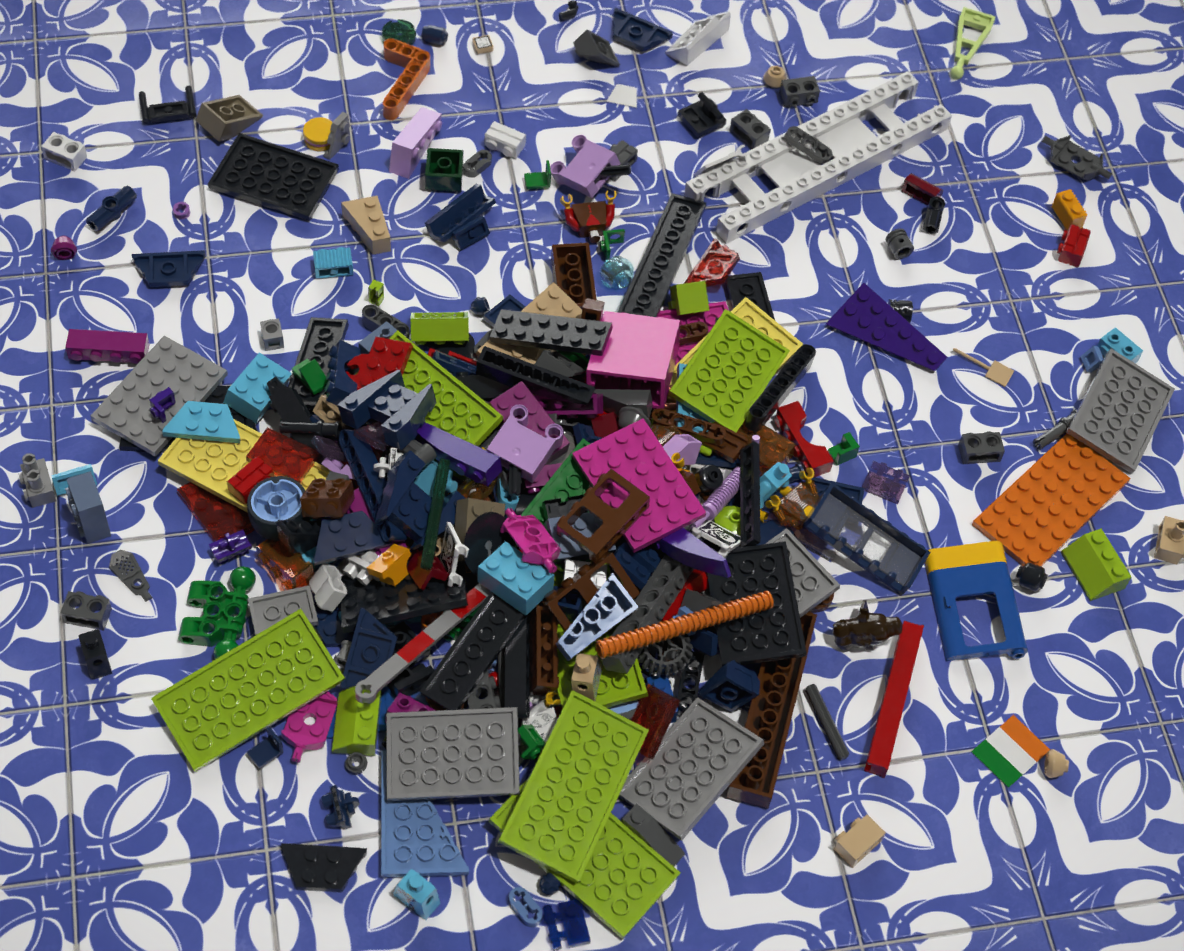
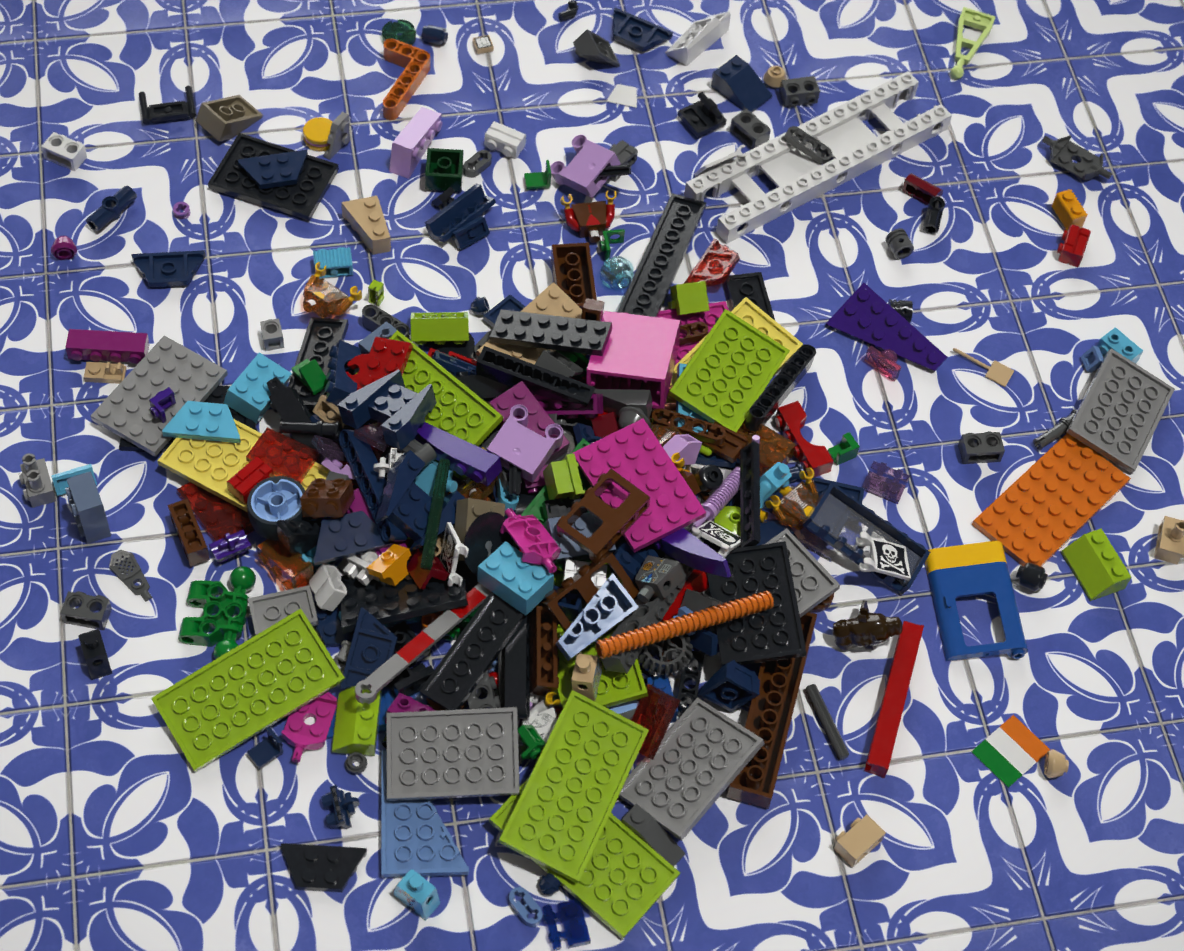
(104, 372): none -> tan plate
(188, 532): none -> reddish brown brick
(275, 169): none -> dark blue wing
(325, 298): none -> clear orange torso
(444, 198): none -> black tile
(563, 479): none -> lime plate
(658, 578): none -> dark grey torso
(740, 84): none -> dark blue slope
(883, 362): none -> clear pink tile
(886, 557): none -> flag

